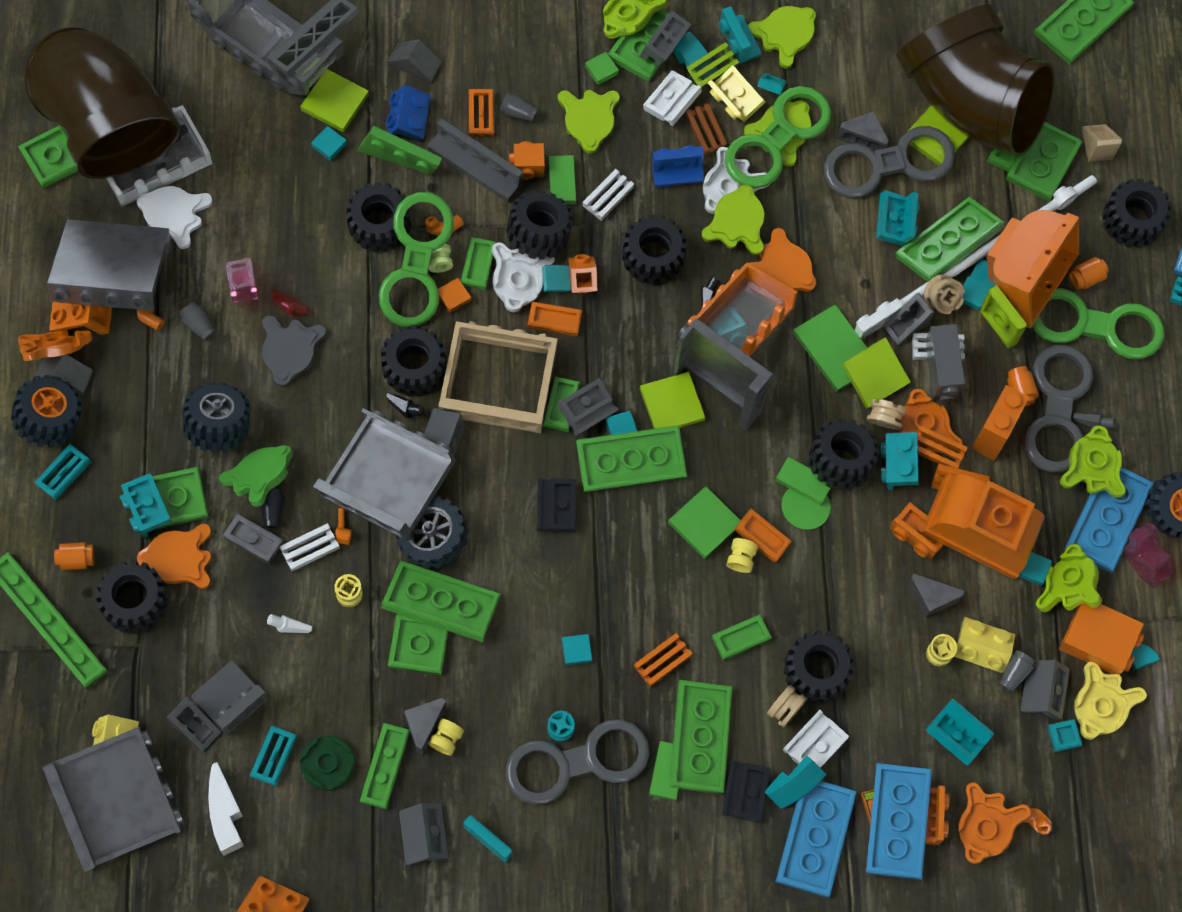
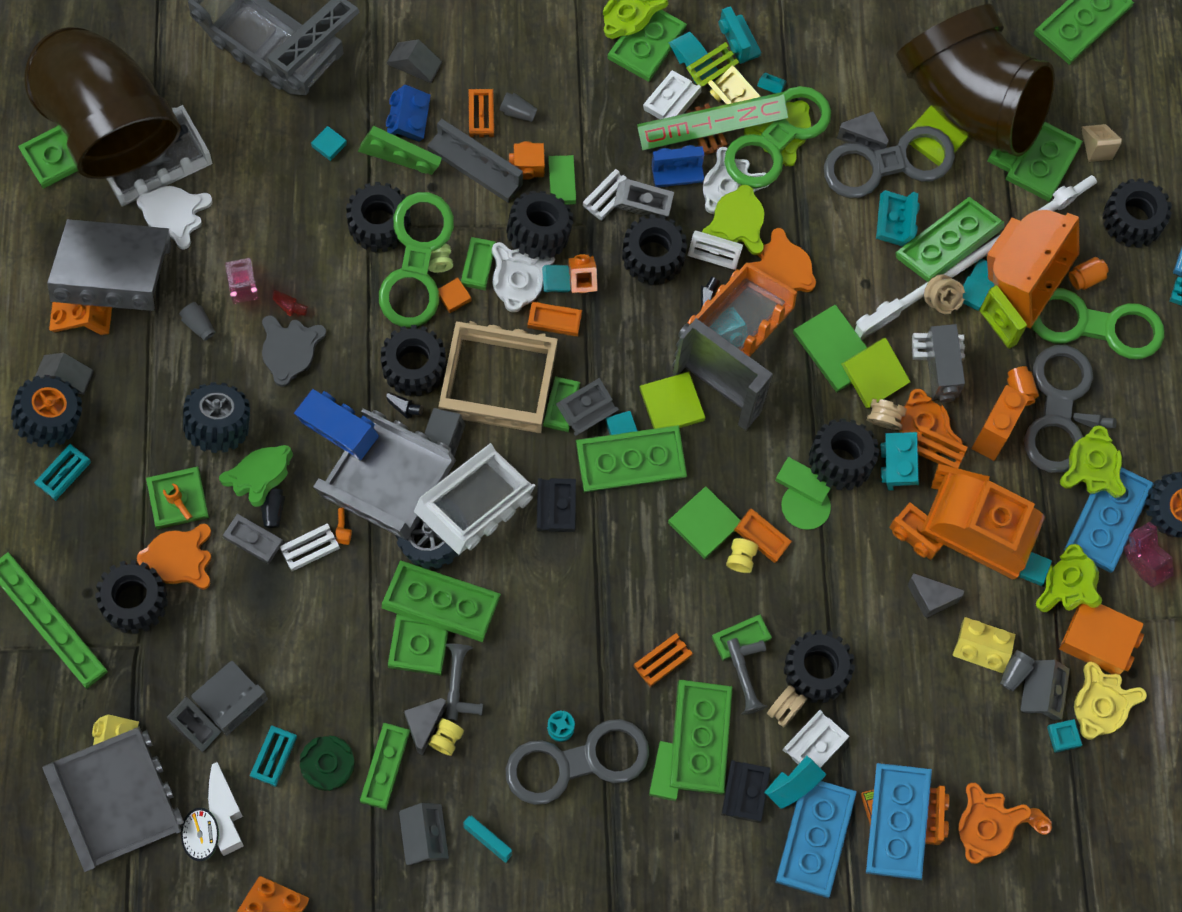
(52, 344): orange tile -> none
(74, 556): orange brick -> none
(145, 503): teal bracket -> none
(150, 319): orange arm -> none
(176, 499): none -> orange hand
(199, 834): none -> white sticker
(288, 625): white bar -> none
(334, 100): lime tile -> none
(337, 423): none -> blue brick
(349, 596): light yellow wheel -> none
(435, 227): orange arm -> none
(453, 705): none -> dark grey piece
(474, 499): none -> window
(576, 649): teal tile -> none
(589, 118): lime tile -> none
(601, 68): bright green tile -> none
(643, 199): none -> light grey brick
(665, 38): dark grey hinge -> none
(712, 121): none -> bright green tile
(716, 246): none -> white tile
(737, 654): none -> dark grey piece
(785, 30): lime tile -> none
(909, 319): flat silver slope -> none
(945, 645): light yellow wheel -> none
(960, 732): teal bracket -> none
(1143, 656): teal tile -> none

